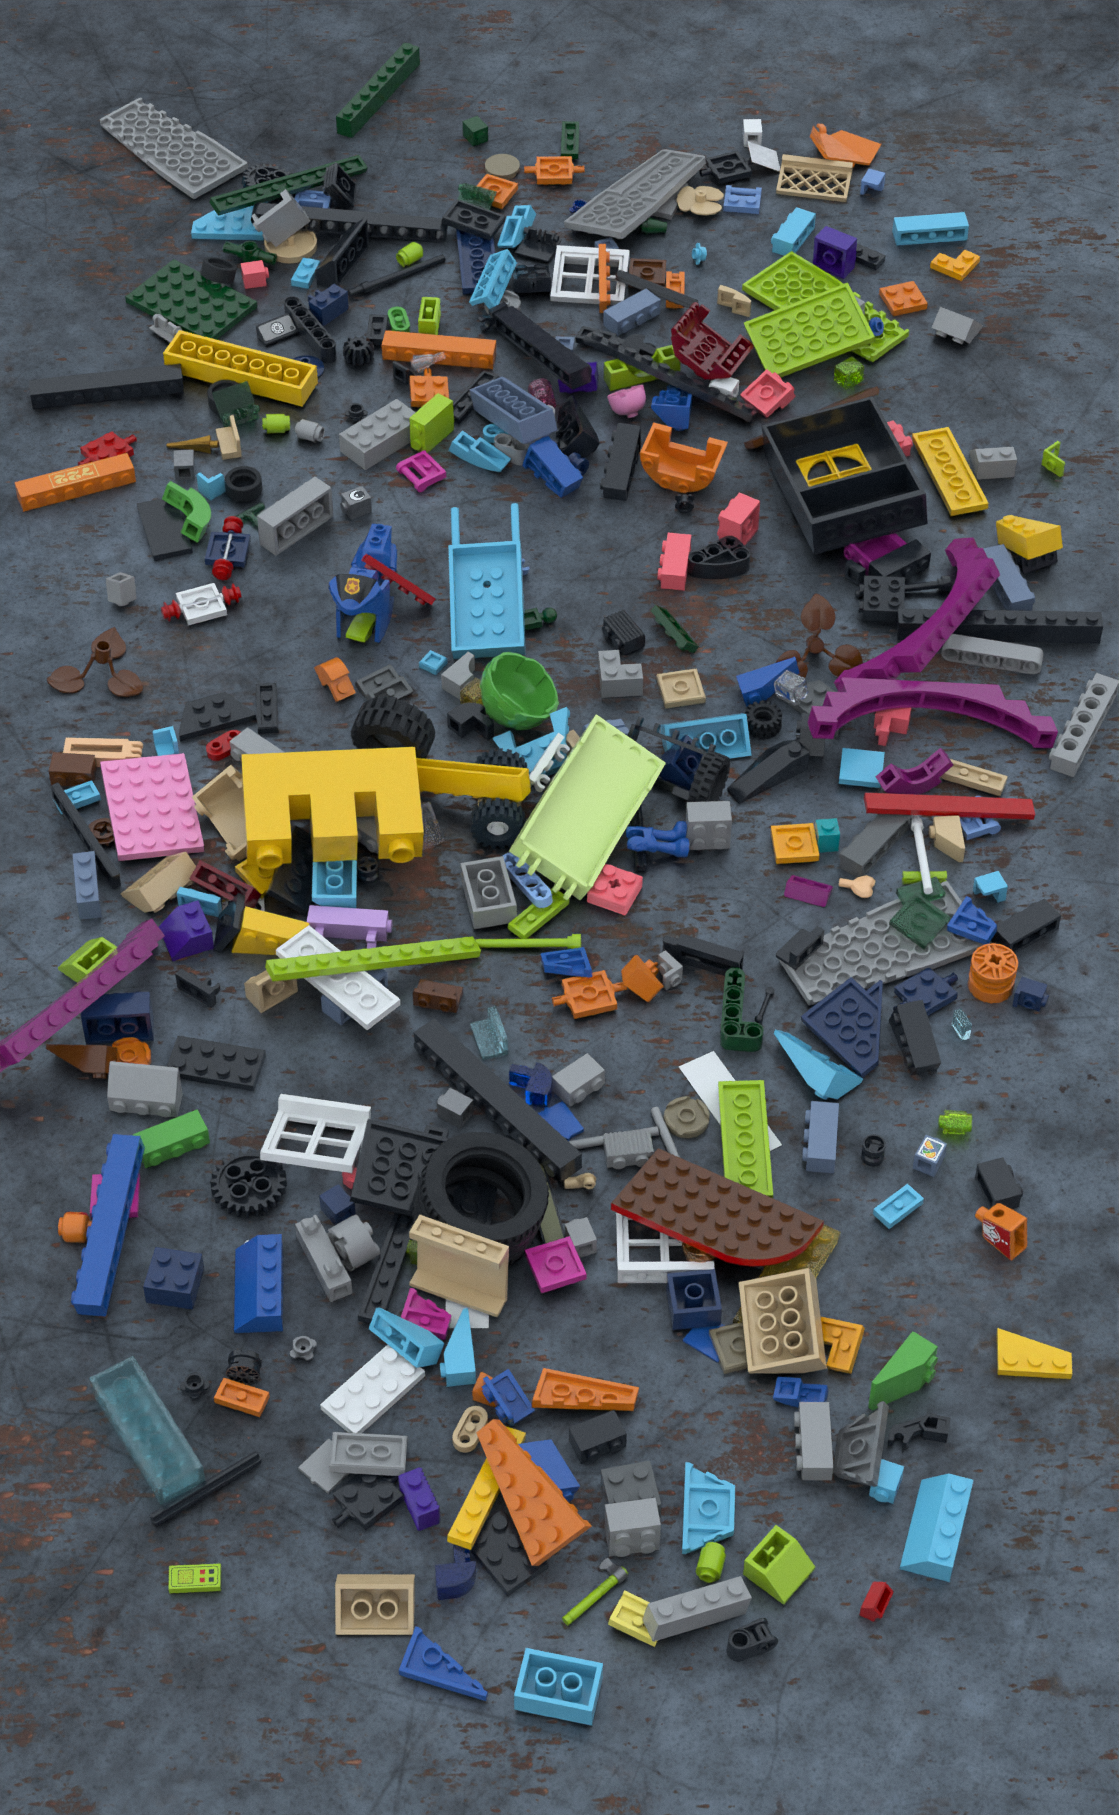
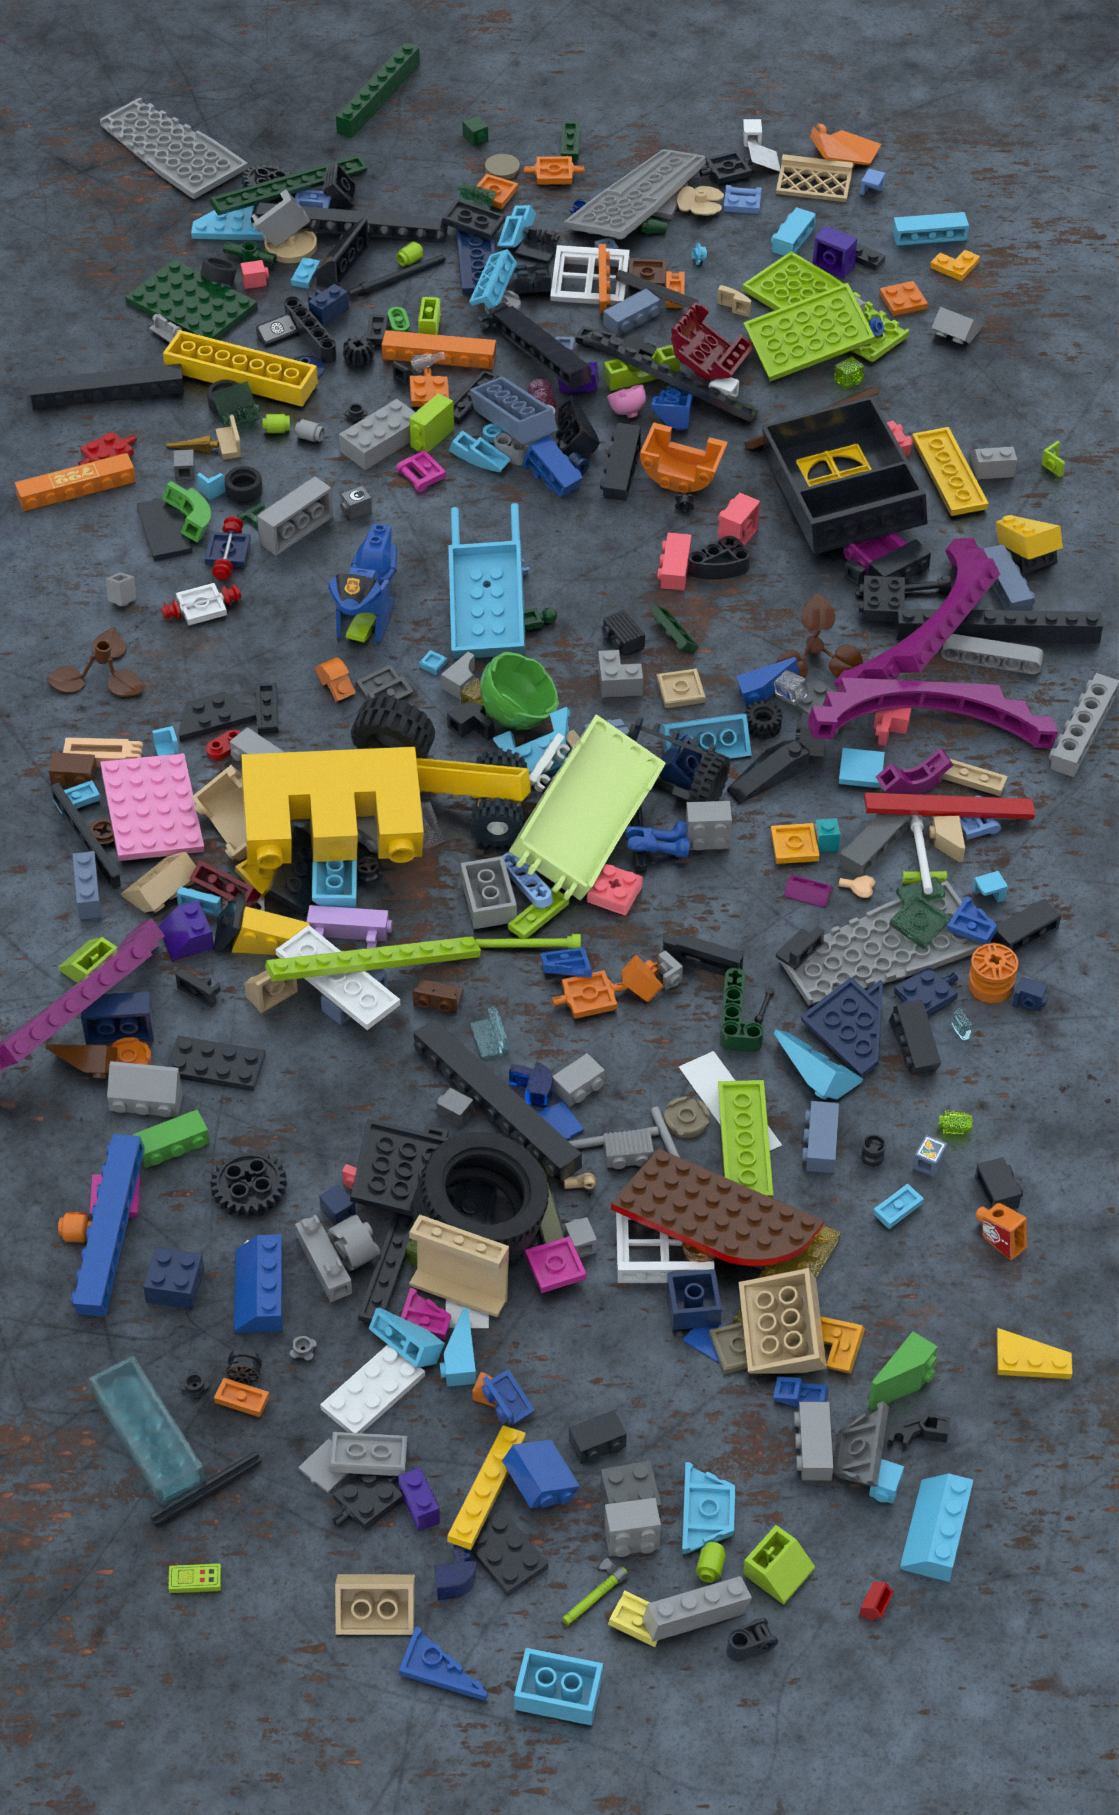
(322, 1114): white window -> none
(404, 585): red plate -> none
(467, 1430): tan plate -> none
(534, 1501): orange wing -> none
(575, 1391): orange wing -> none
(768, 393): coral plate -> none

